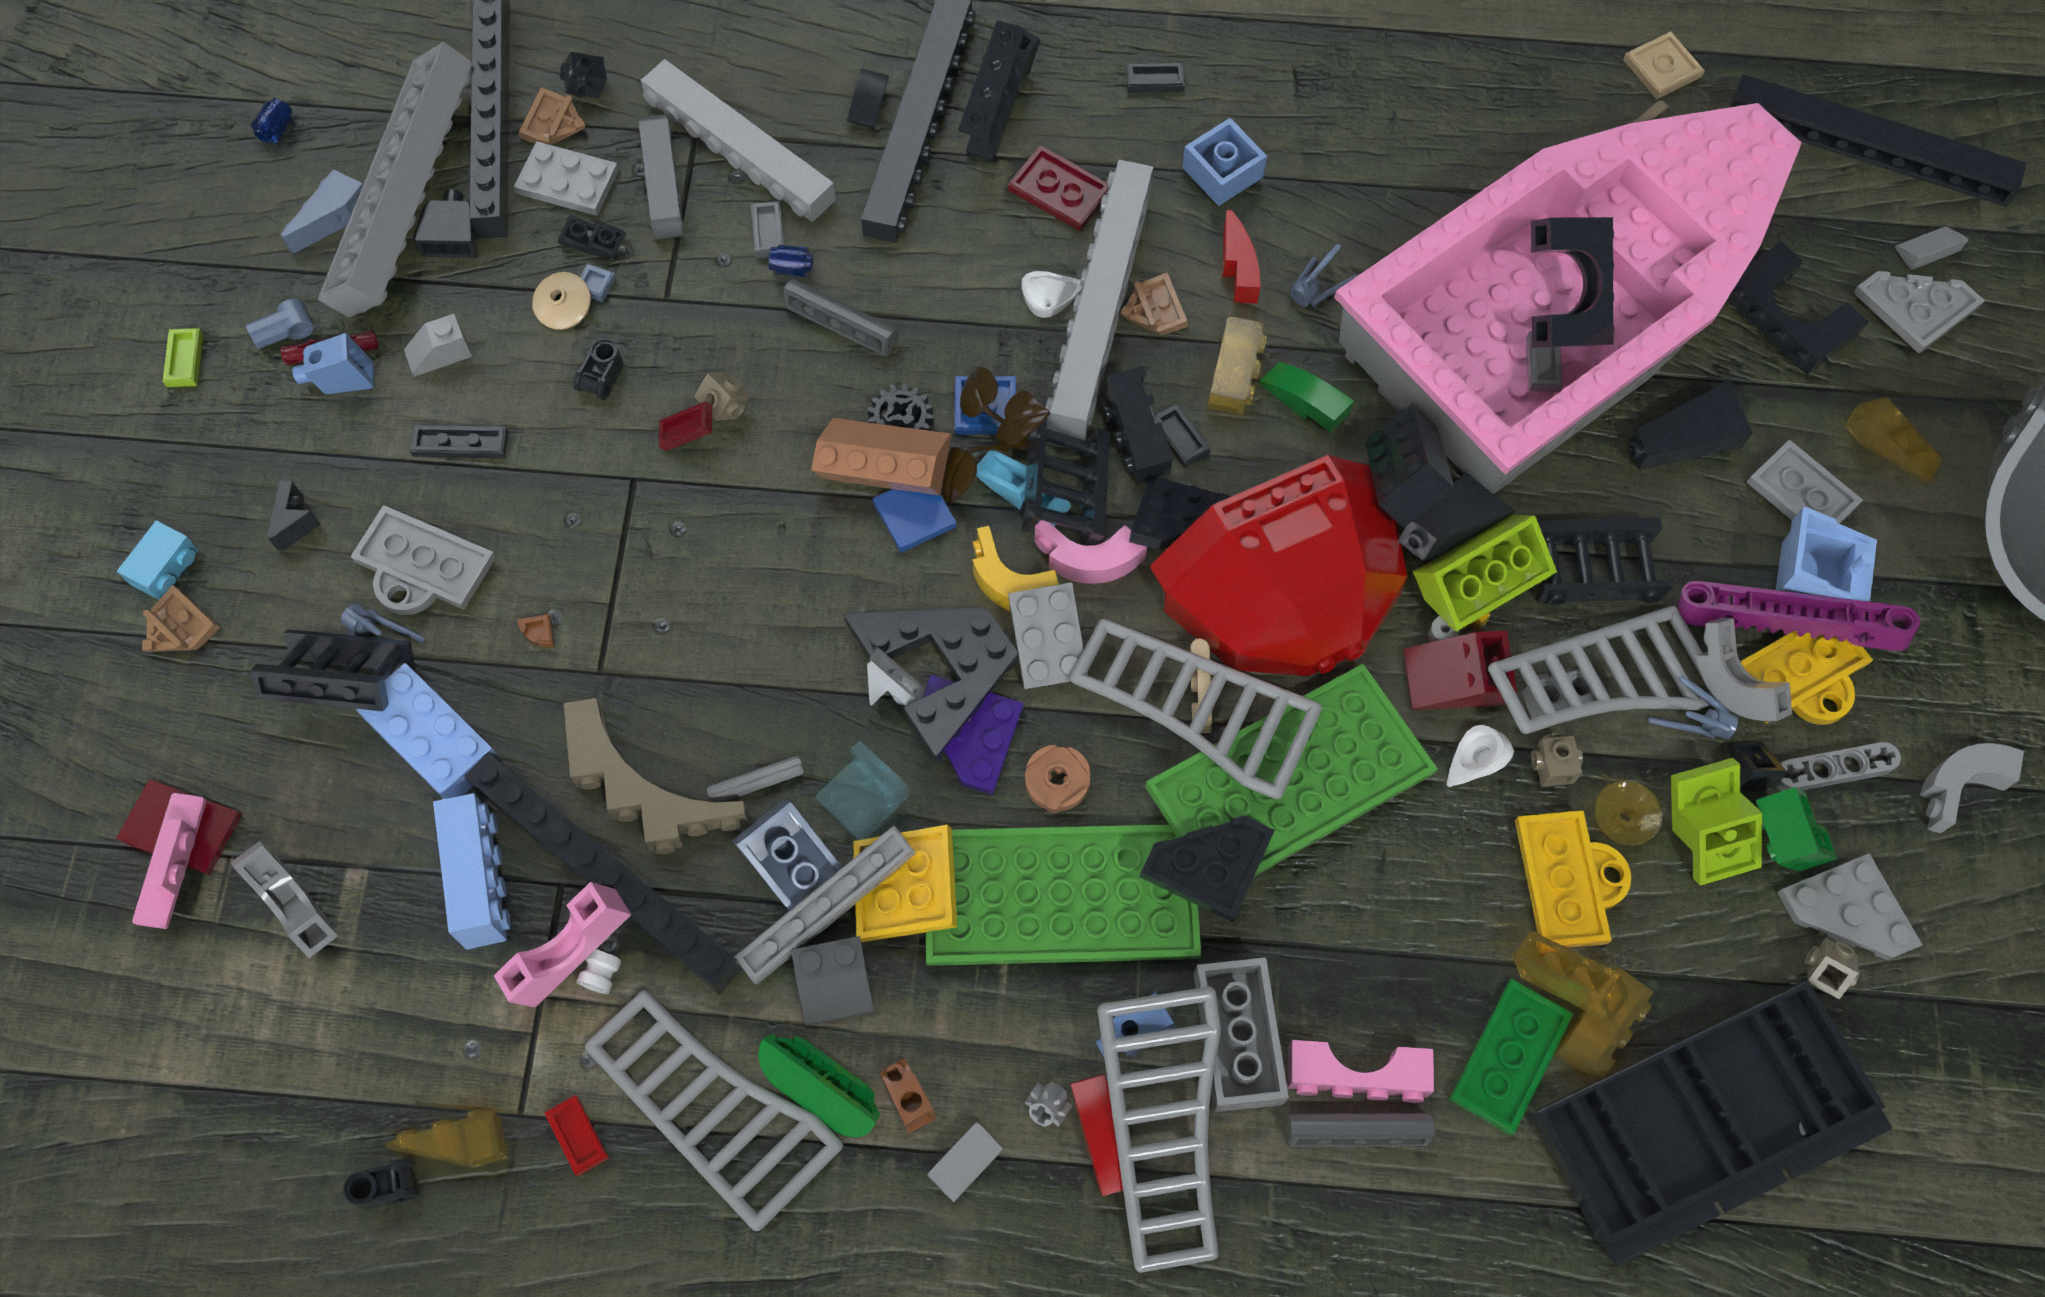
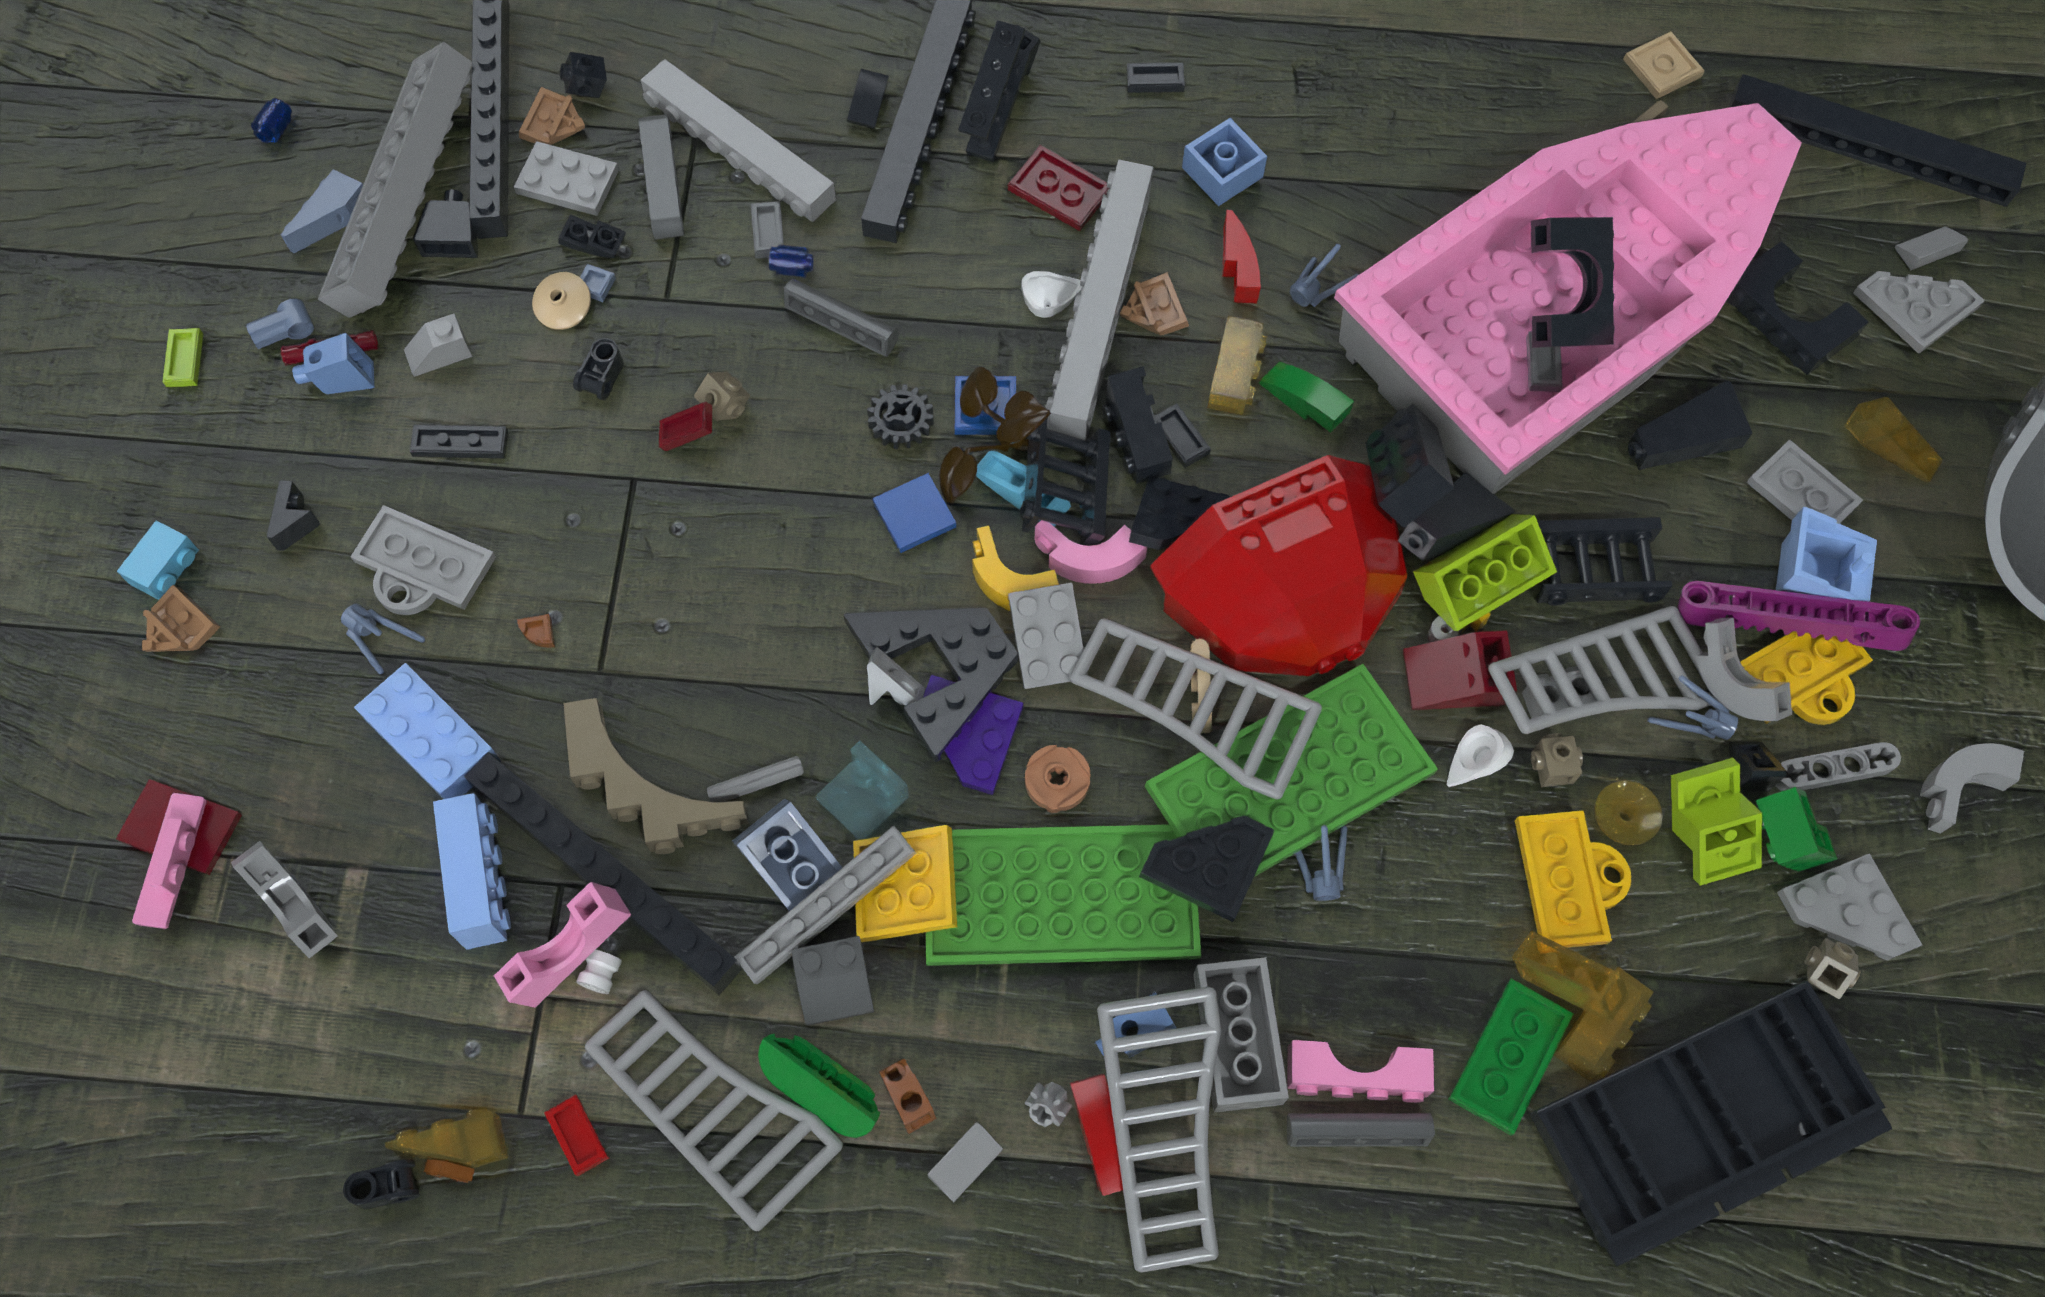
(333, 687): black fence -> none
(449, 1170): none -> dark orange tile
(882, 456): nougat slope -> none
(1326, 883): none -> sand blue plant

